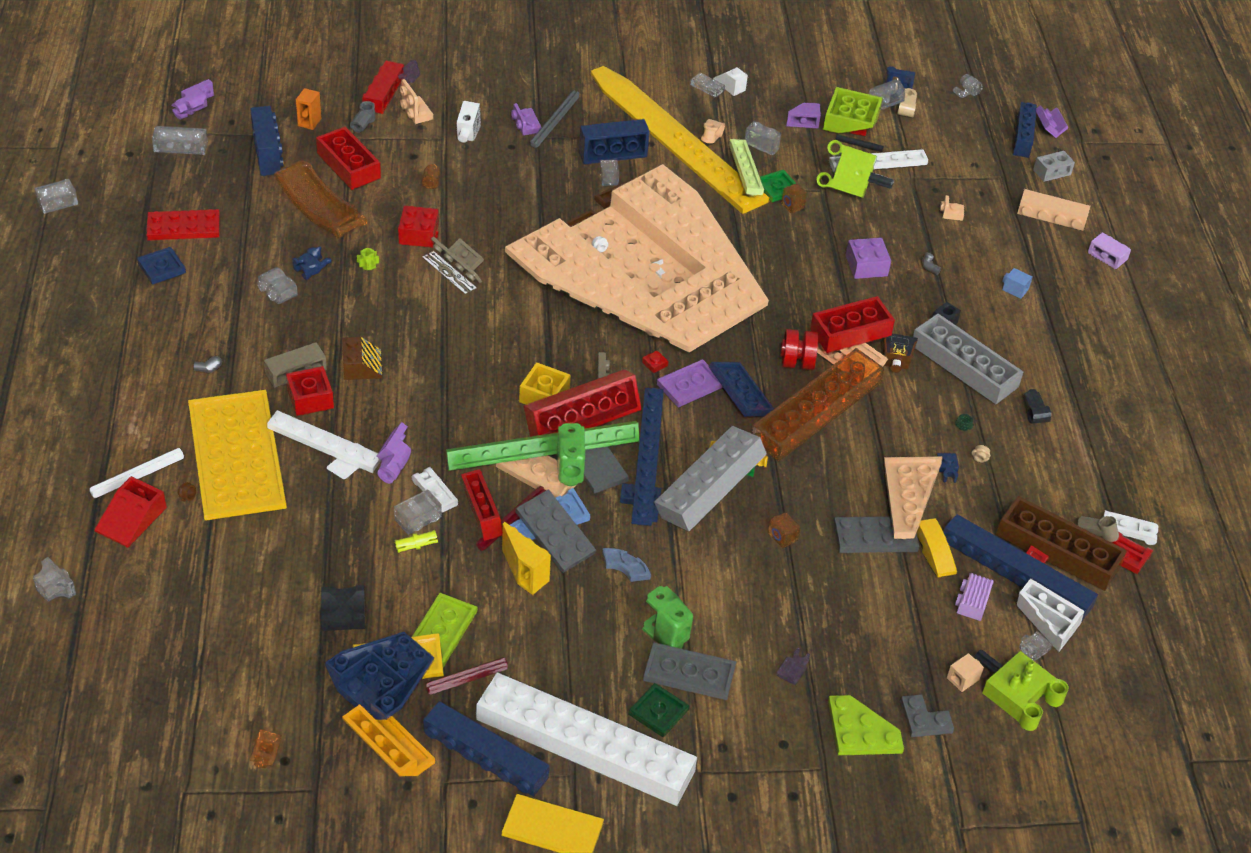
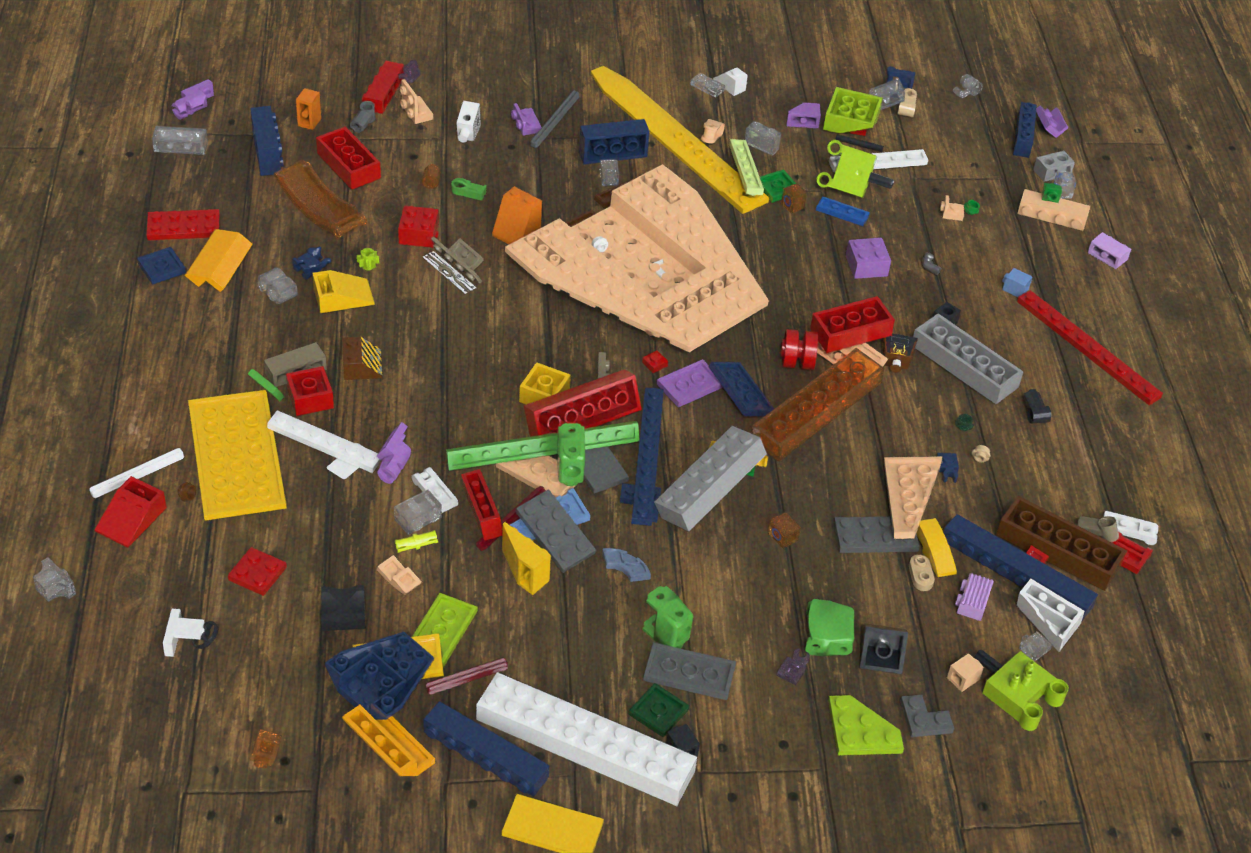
(56, 196): clear brick -> none
(189, 629): none -> white piece
(209, 366): flat silver arm -> none
(219, 259): none -> light orange slope
(257, 571): none -> red plate
(264, 383): none -> bright green tile
(340, 291): none -> yellow slope
(399, 577): none -> light nougat slope
(469, 190): none -> bright green piece
(517, 216): none -> orange slope
(683, 739): none -> black brick
(830, 628): none -> bright green piece
(842, 211): none -> blue tile
(883, 648): none -> black slope
(921, 568): none -> tan plate
(971, 207): none -> green plate
(1051, 192): none -> green bracket
(1067, 183): none -> clear brick
(1090, 348): none -> red plate

